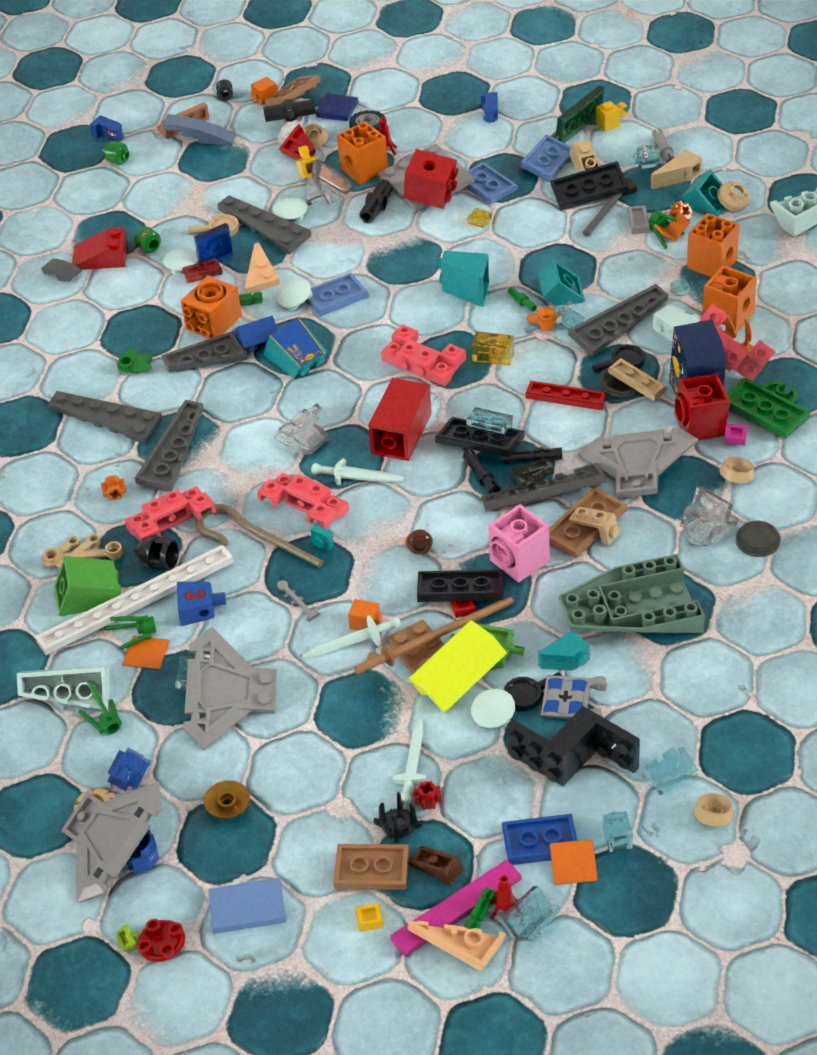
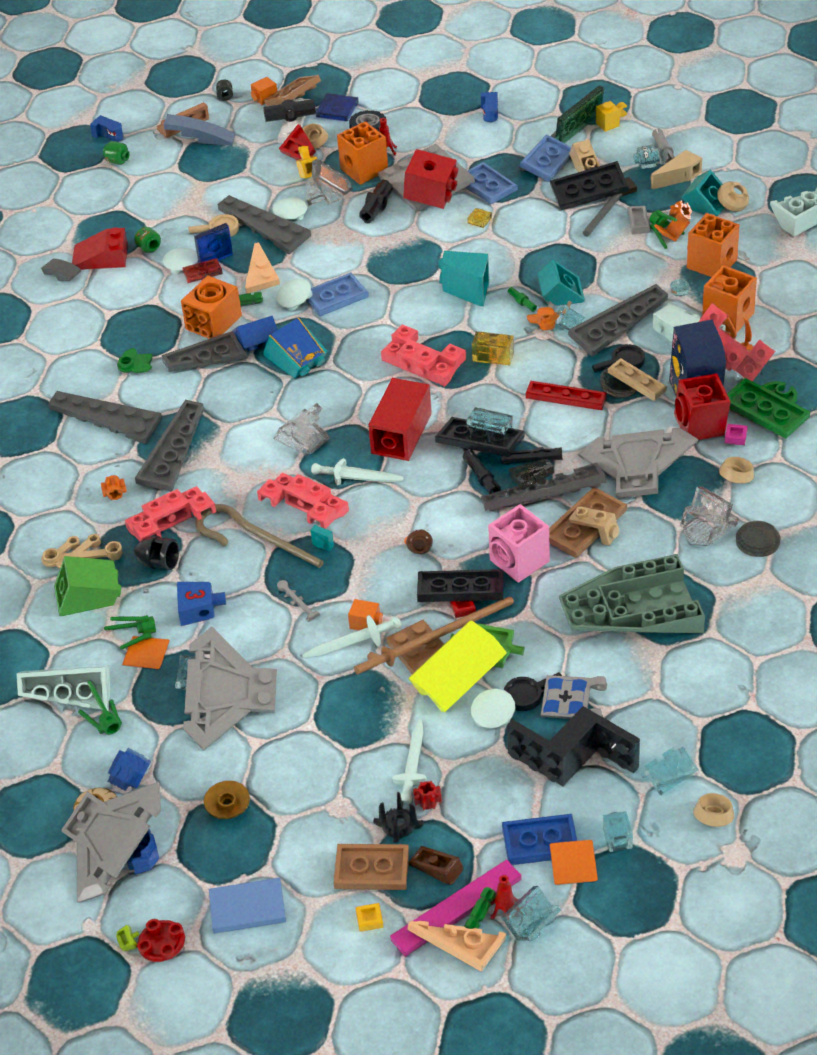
(133, 599): white plate -> none
(565, 653): teal slope -> none

